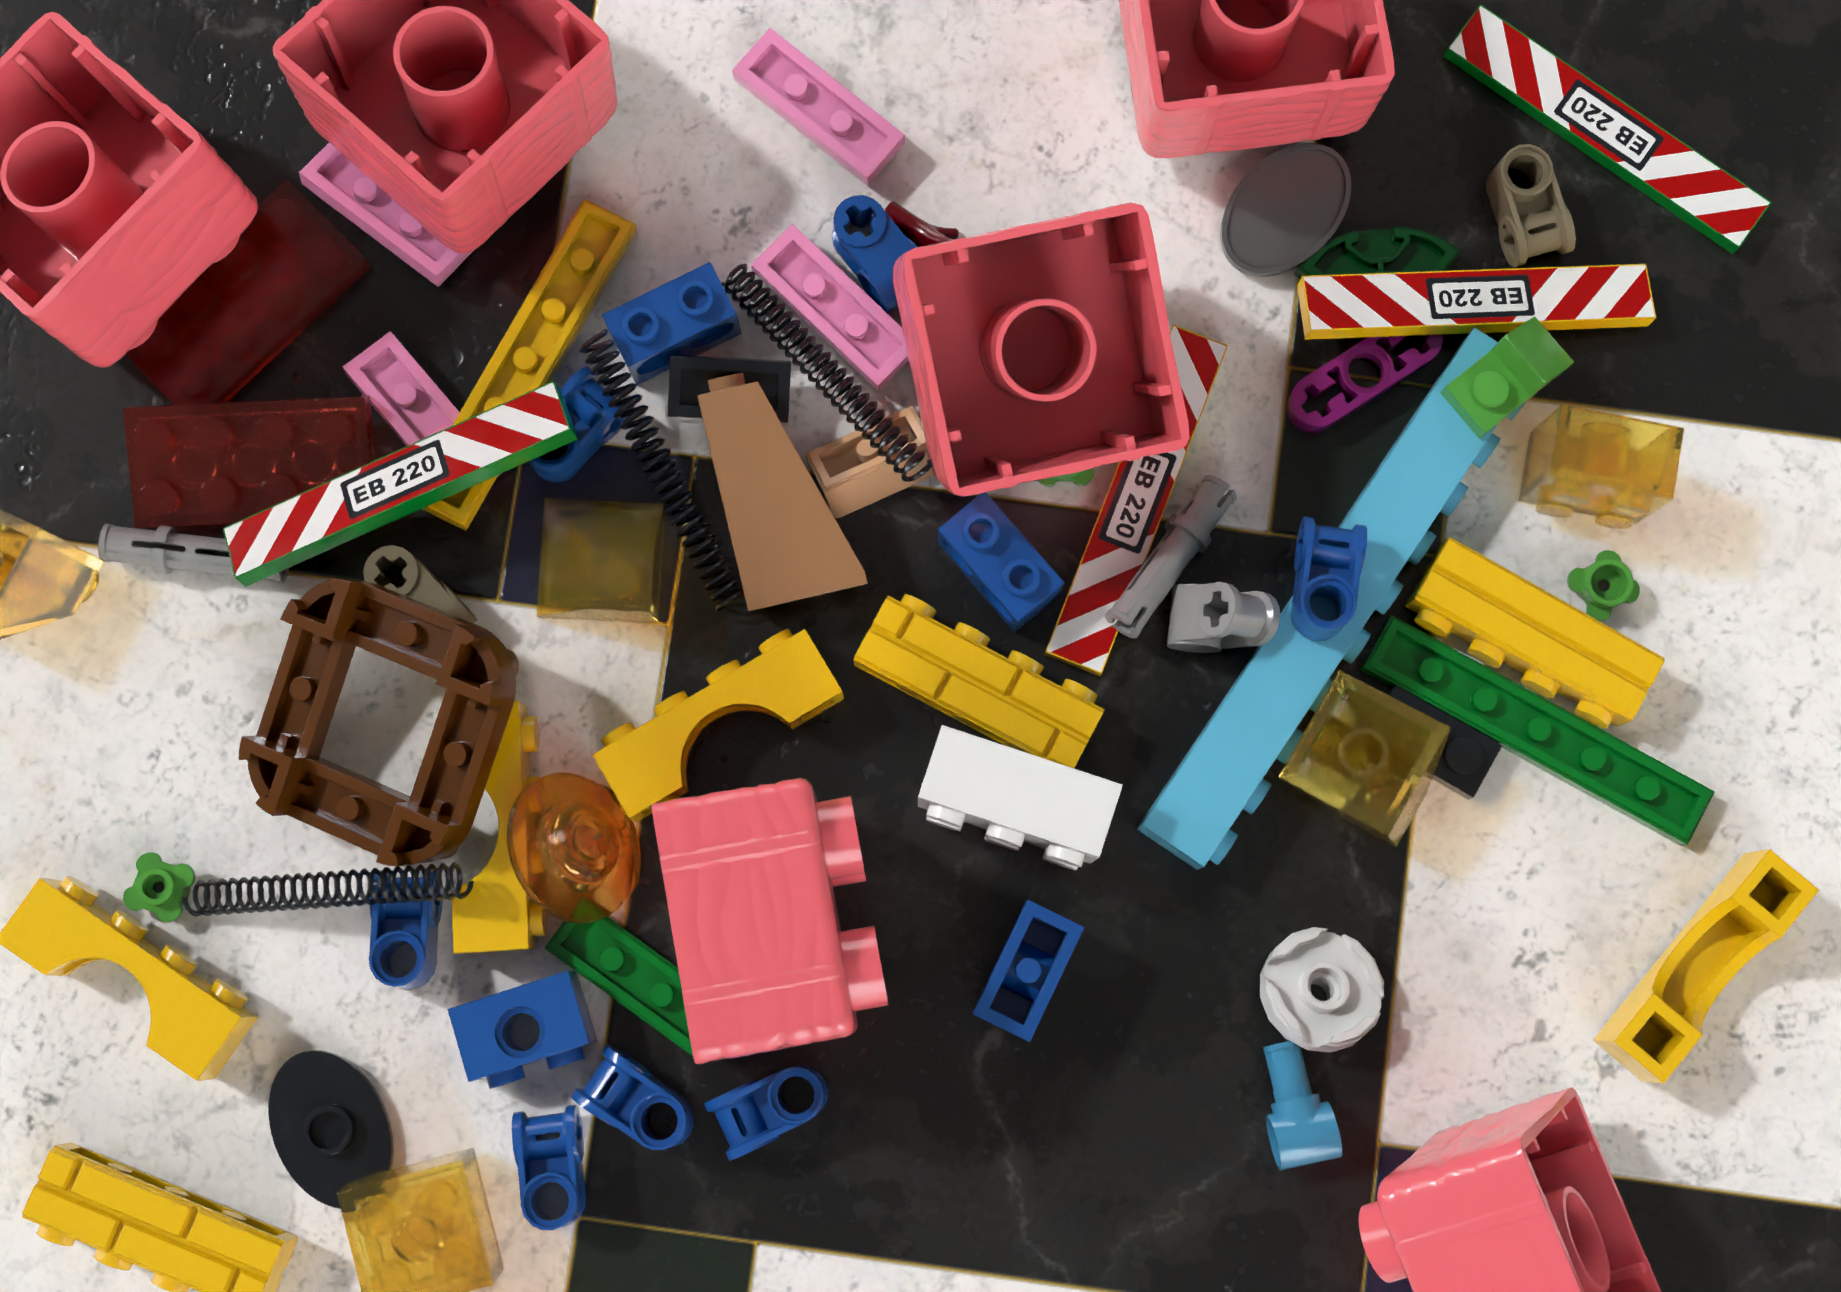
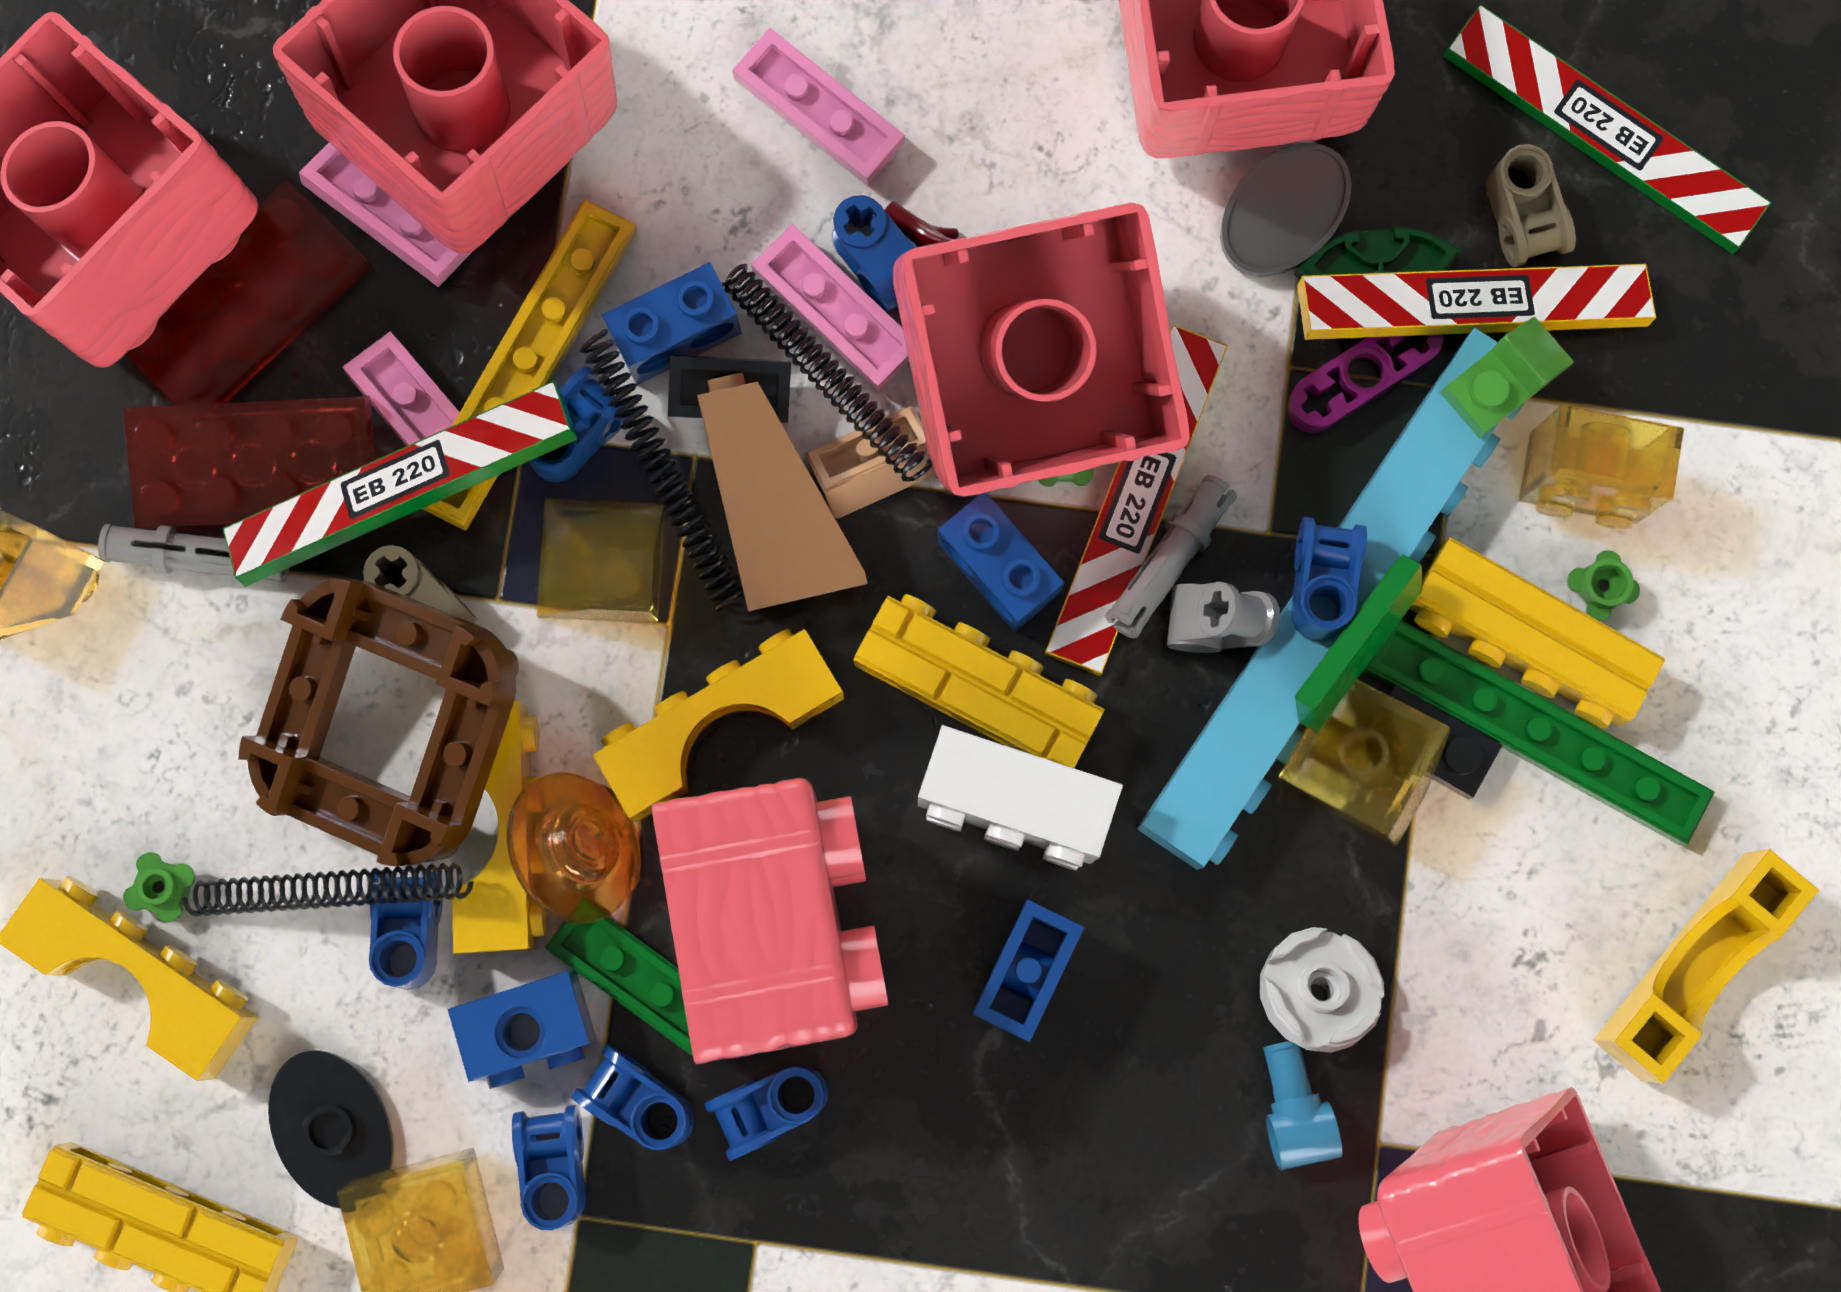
(1358, 643): none -> green tile

